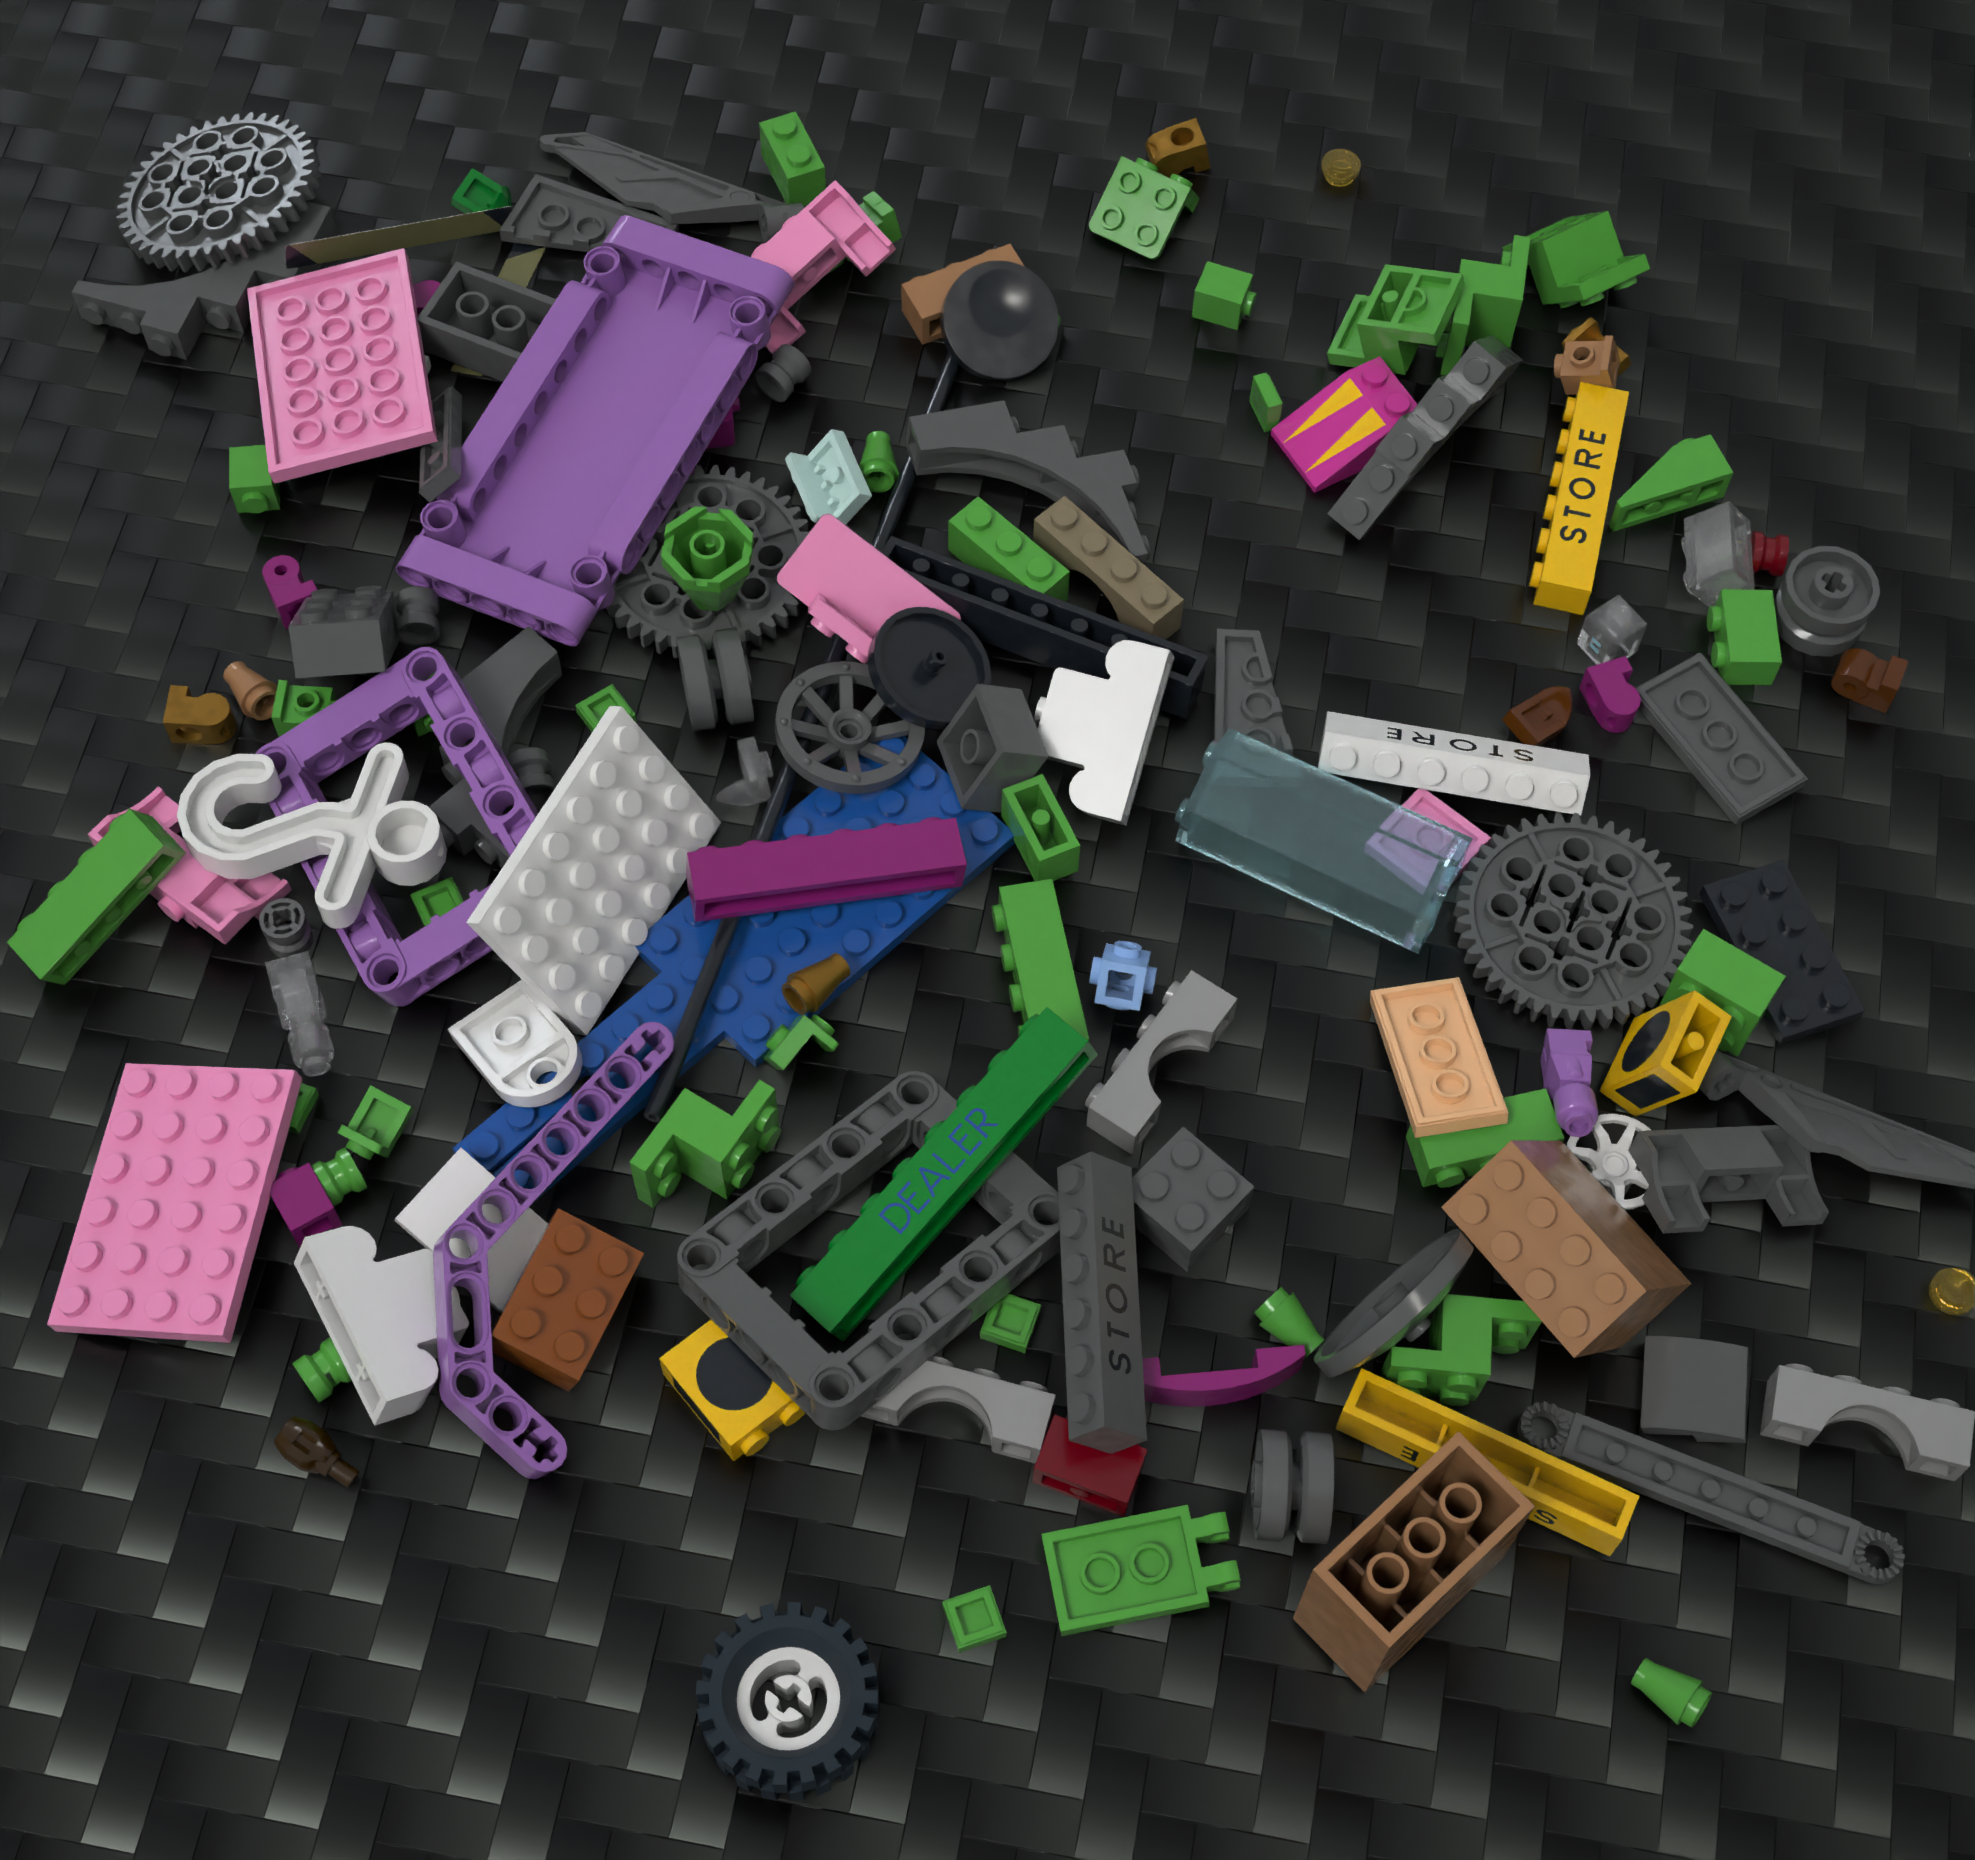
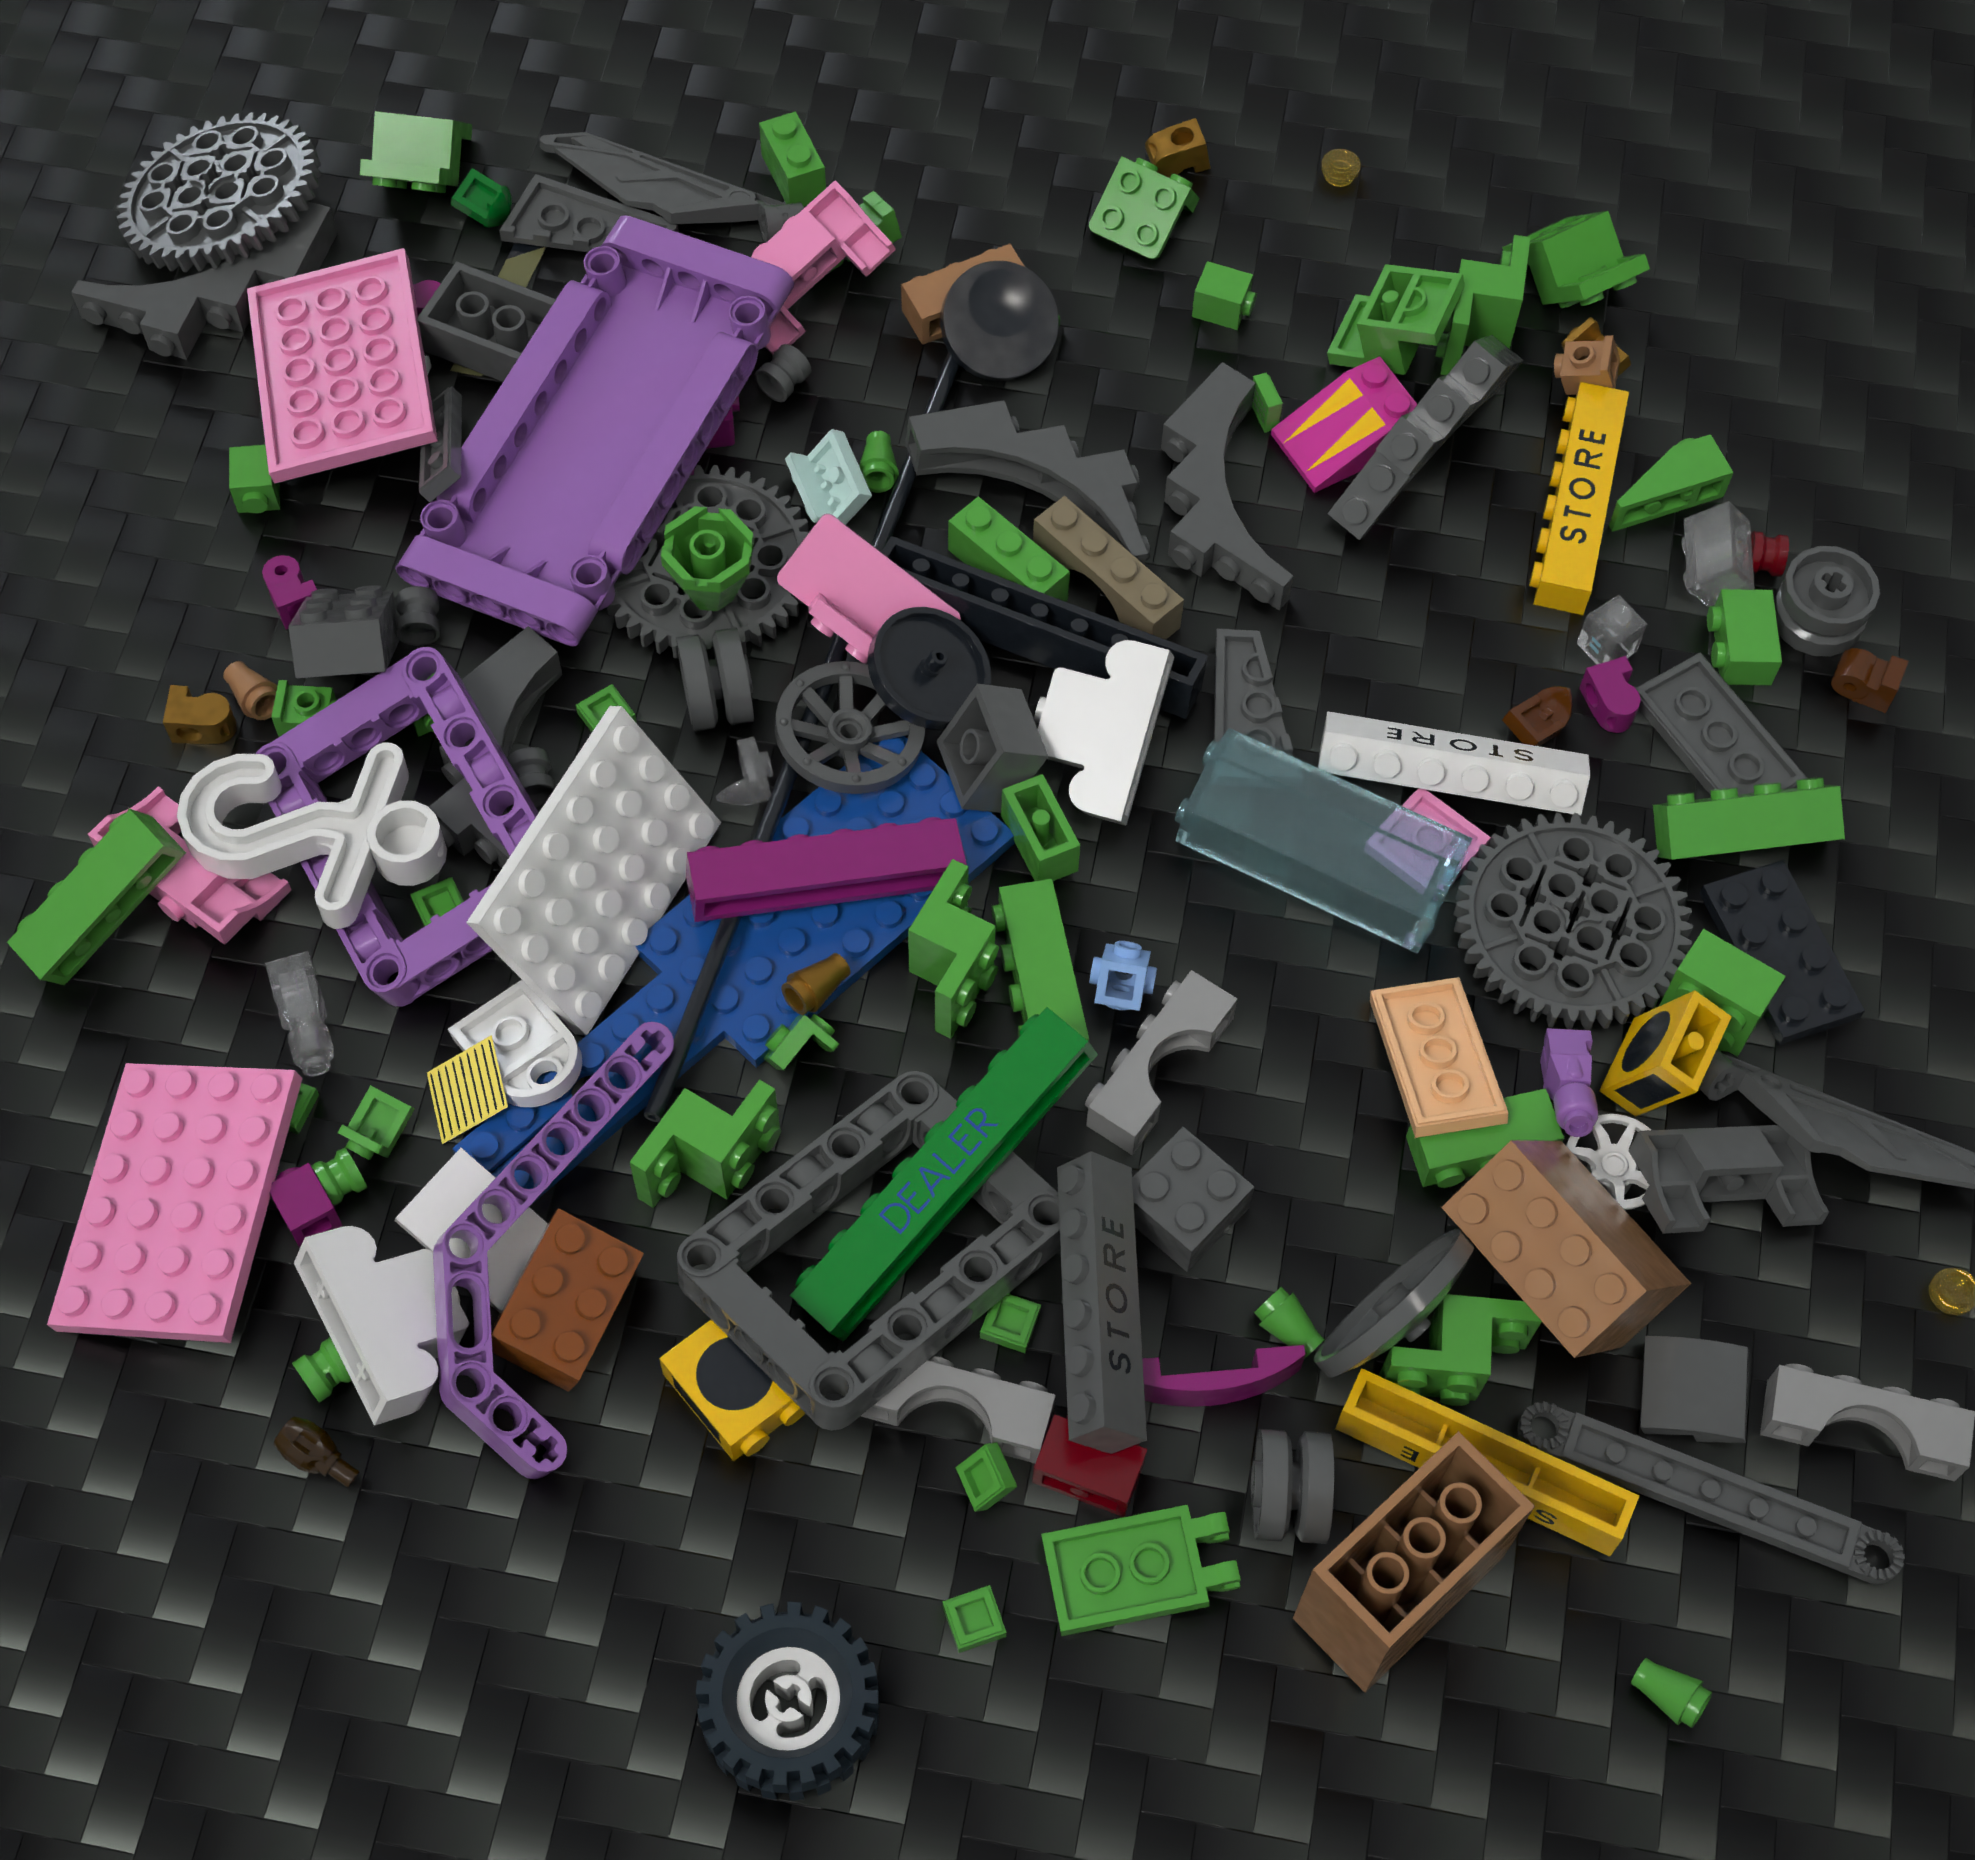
(285, 937): flat silver wheel -> none
(395, 237): olive sticker -> none
(415, 151): none -> bright green bracket
(467, 1089): none -> light yellow sticker
(952, 949): none -> bright green bracket
(986, 1477): none -> bright green tile
(1198, 489): none -> dark grey arch
(1748, 820): none -> bright green brick

